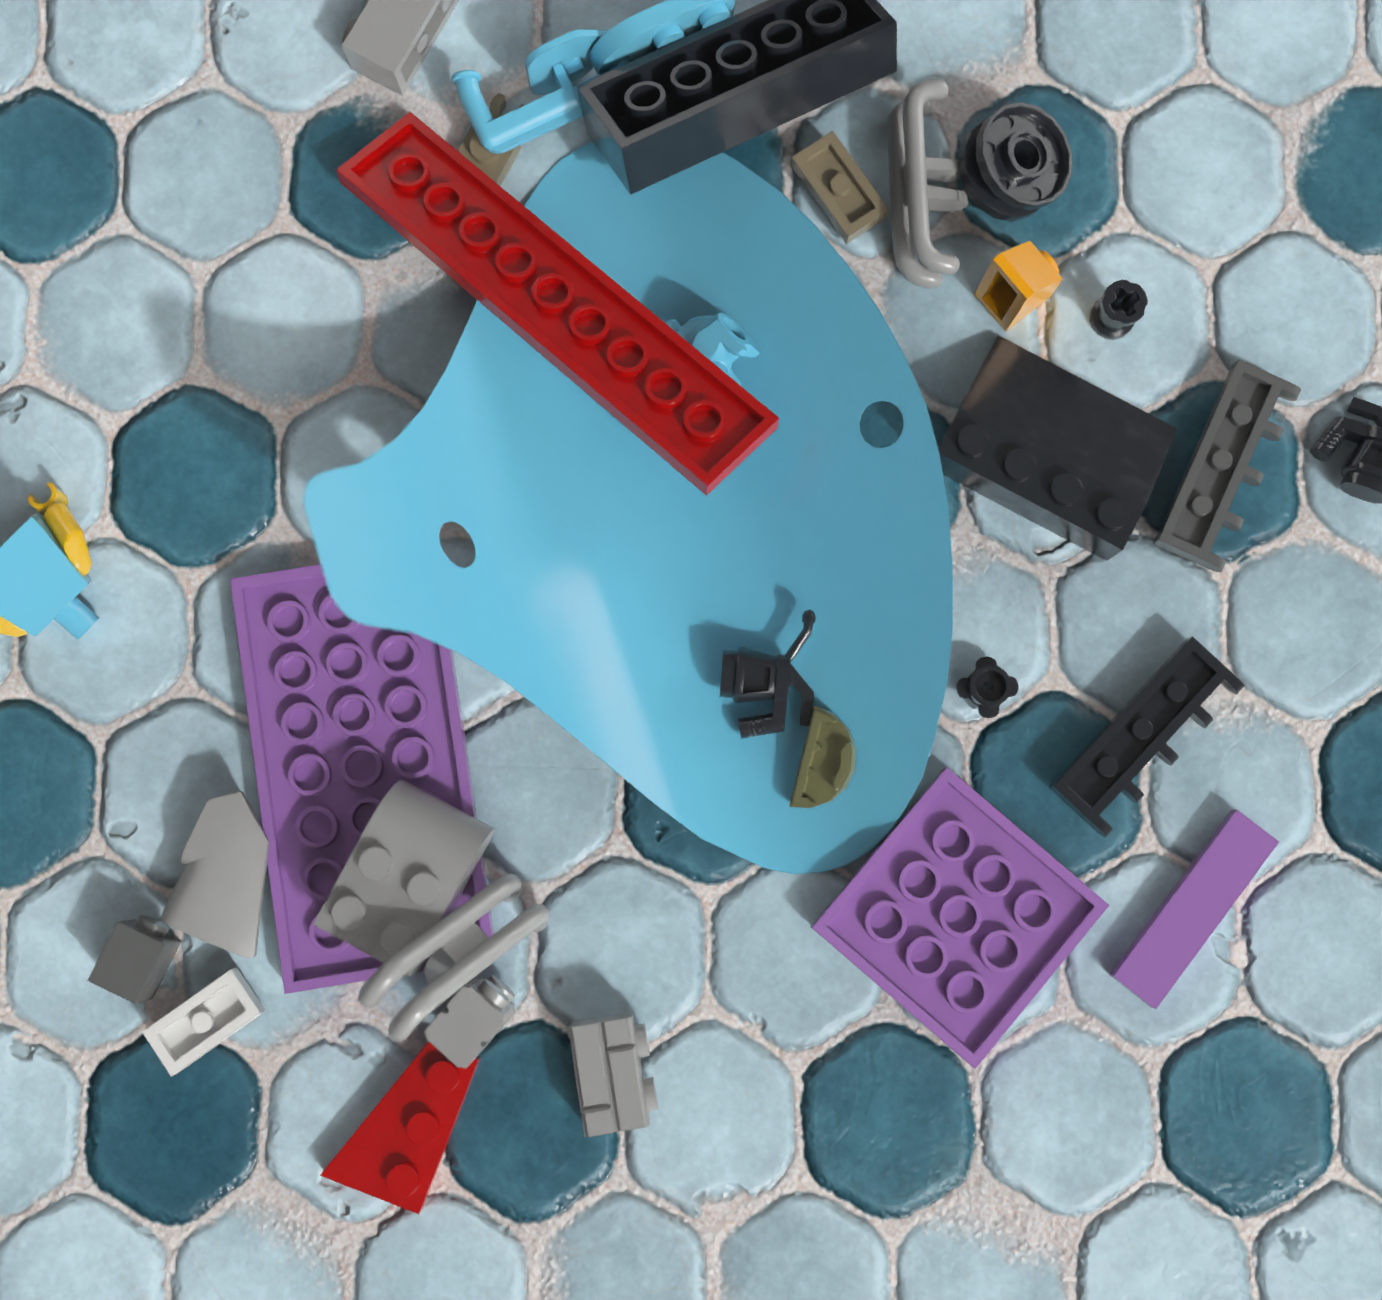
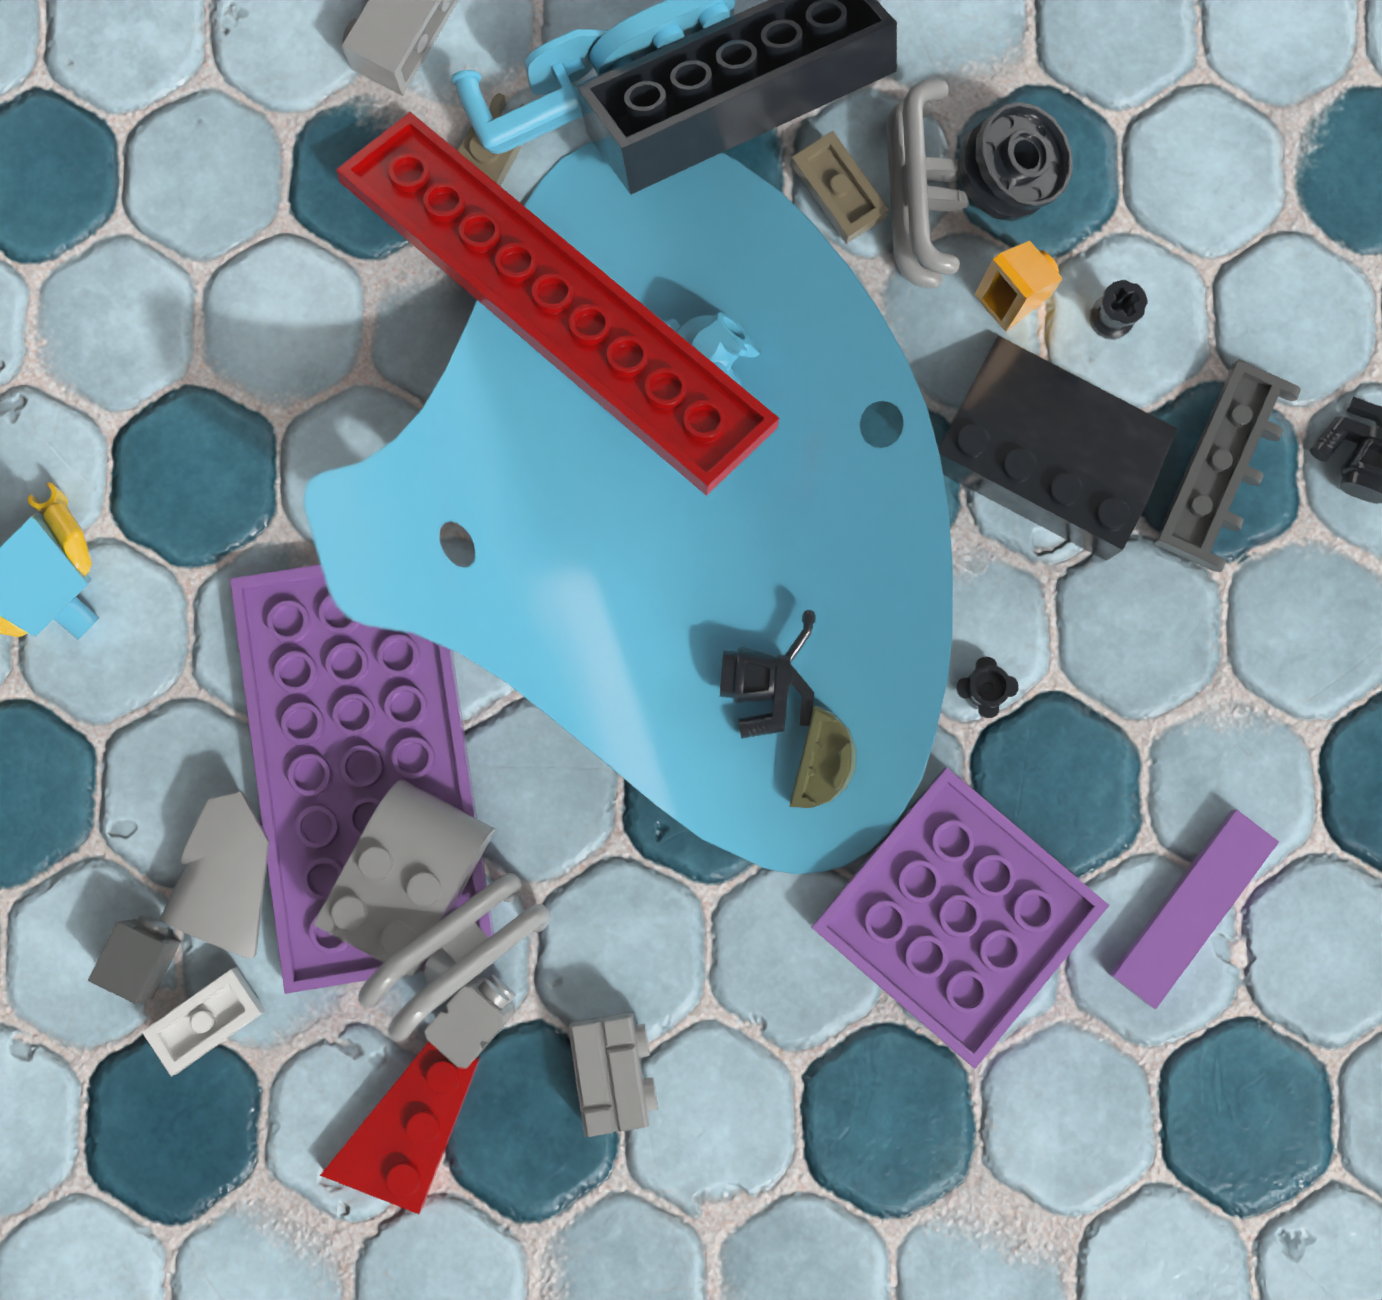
(1142, 731): black hinge -> none

